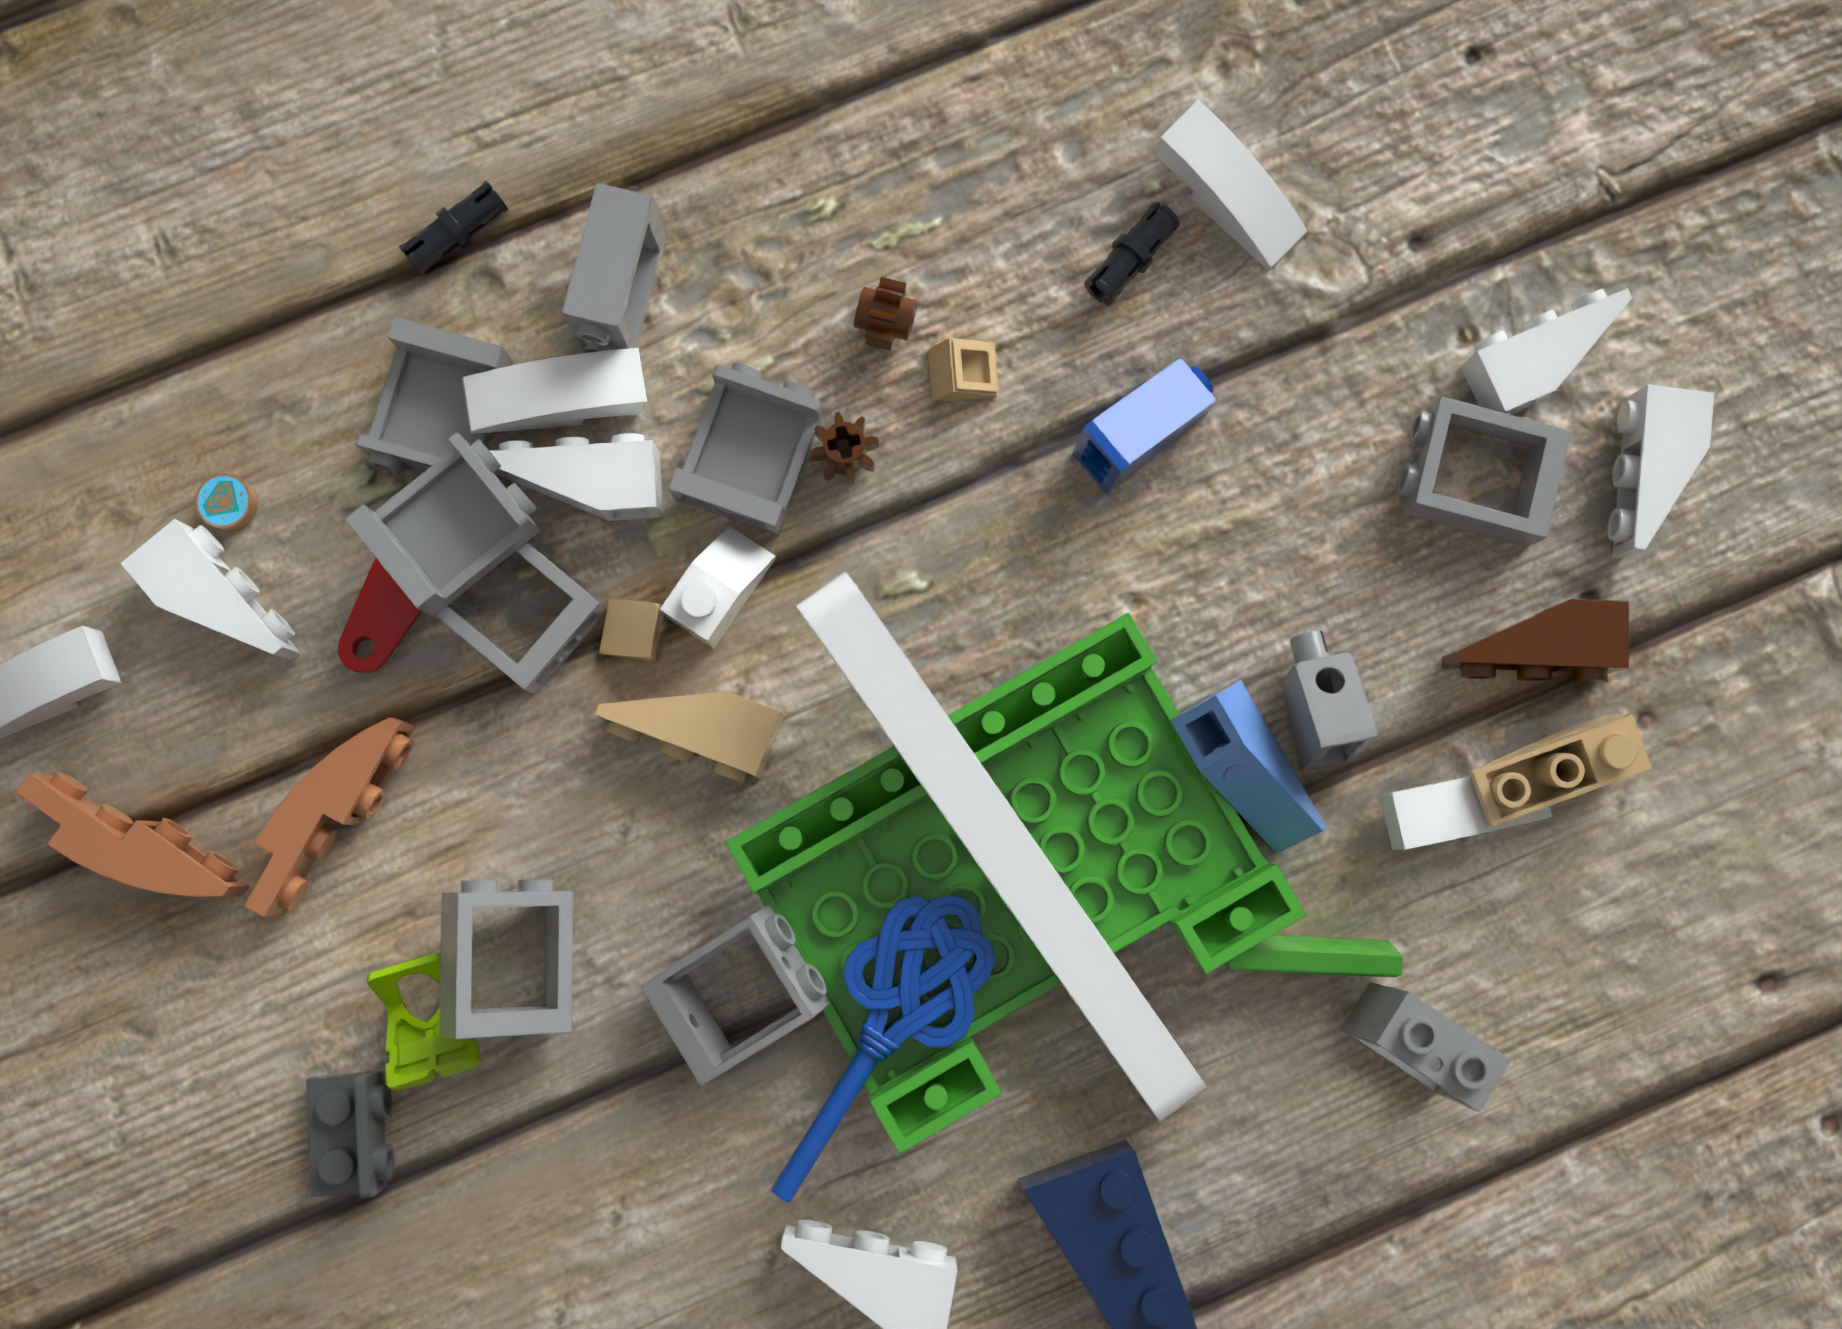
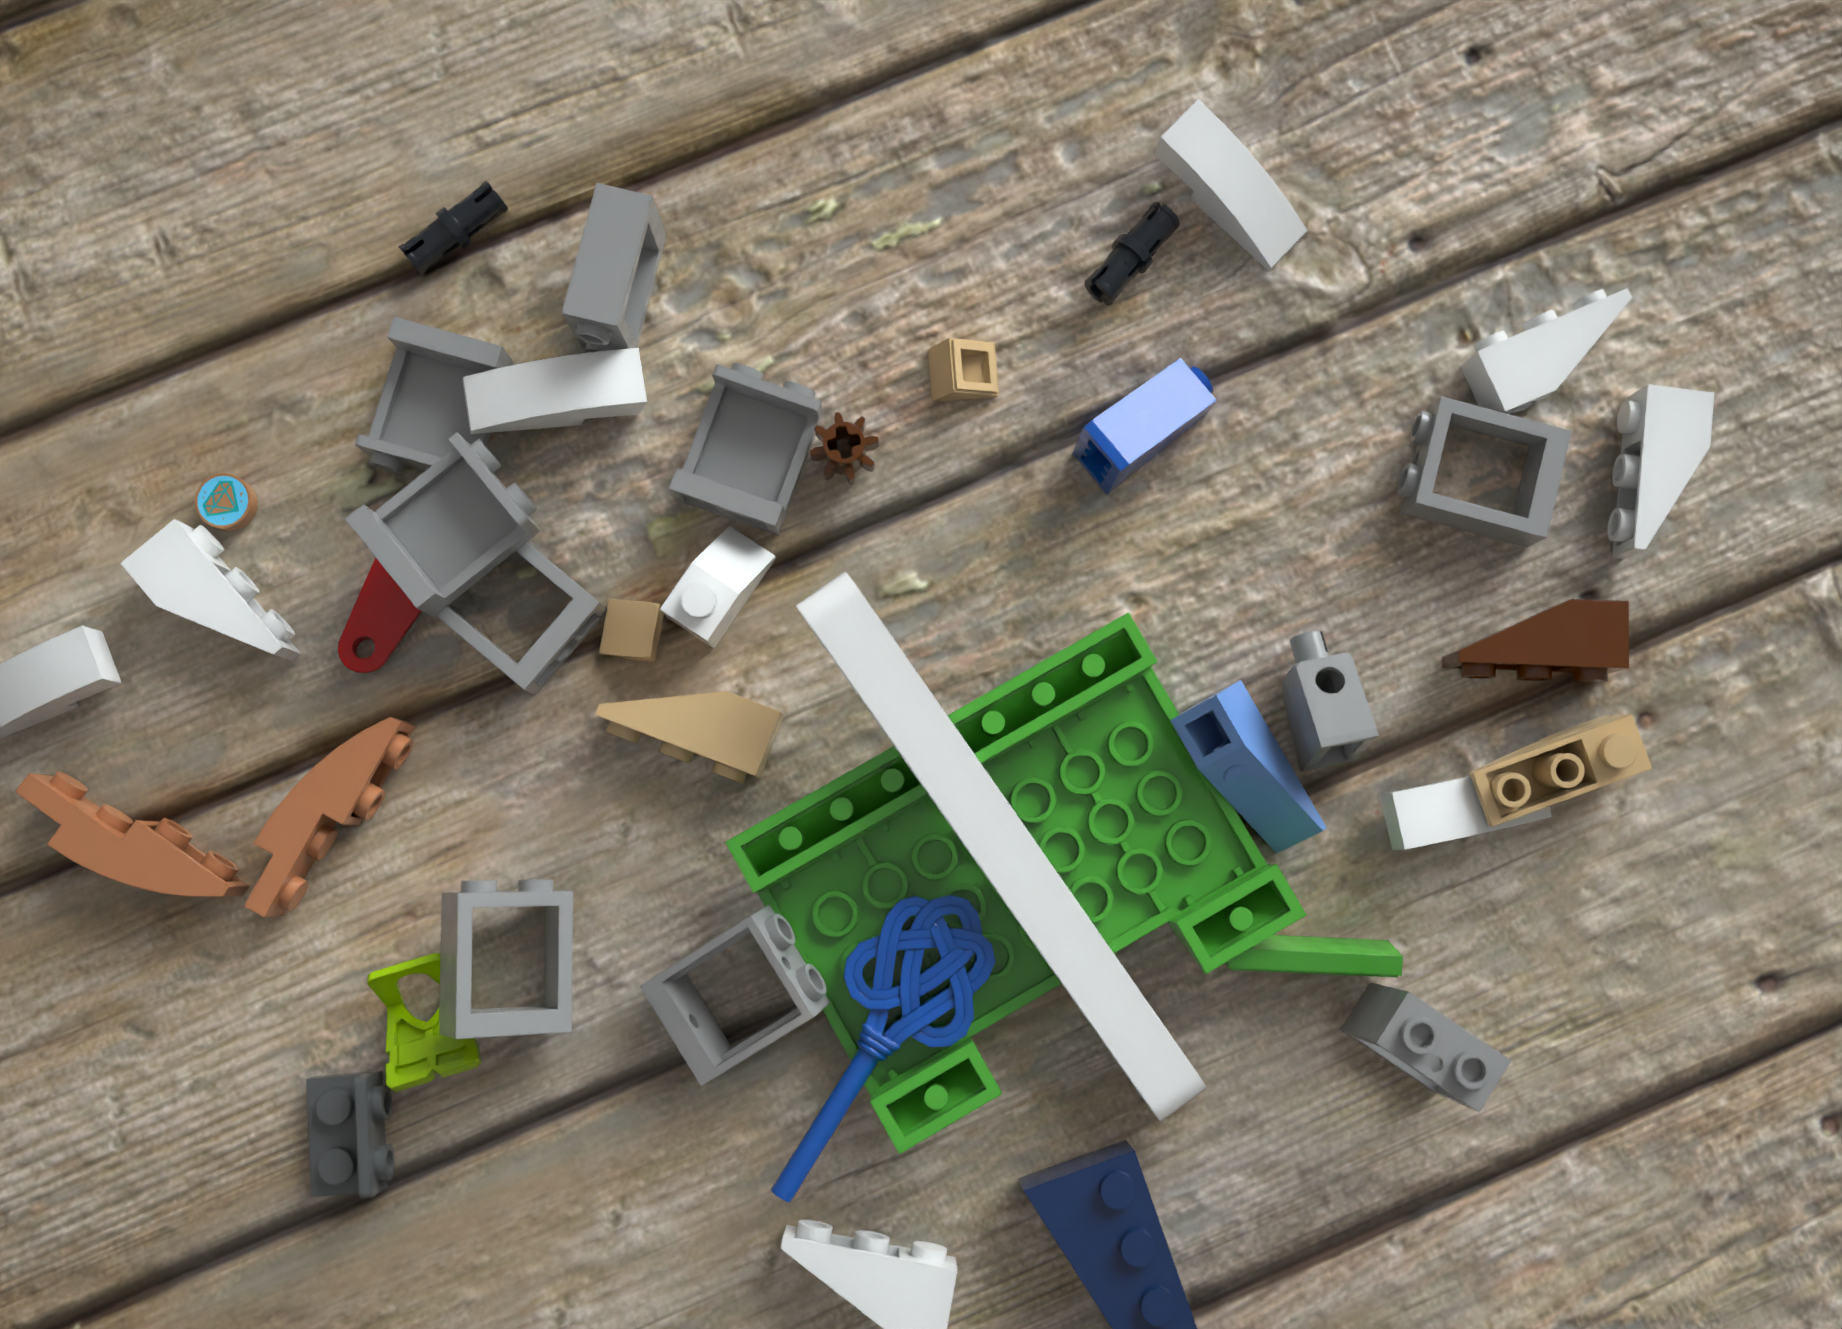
(602, 478): white slope -> none
(885, 313): reddish brown gear -> none

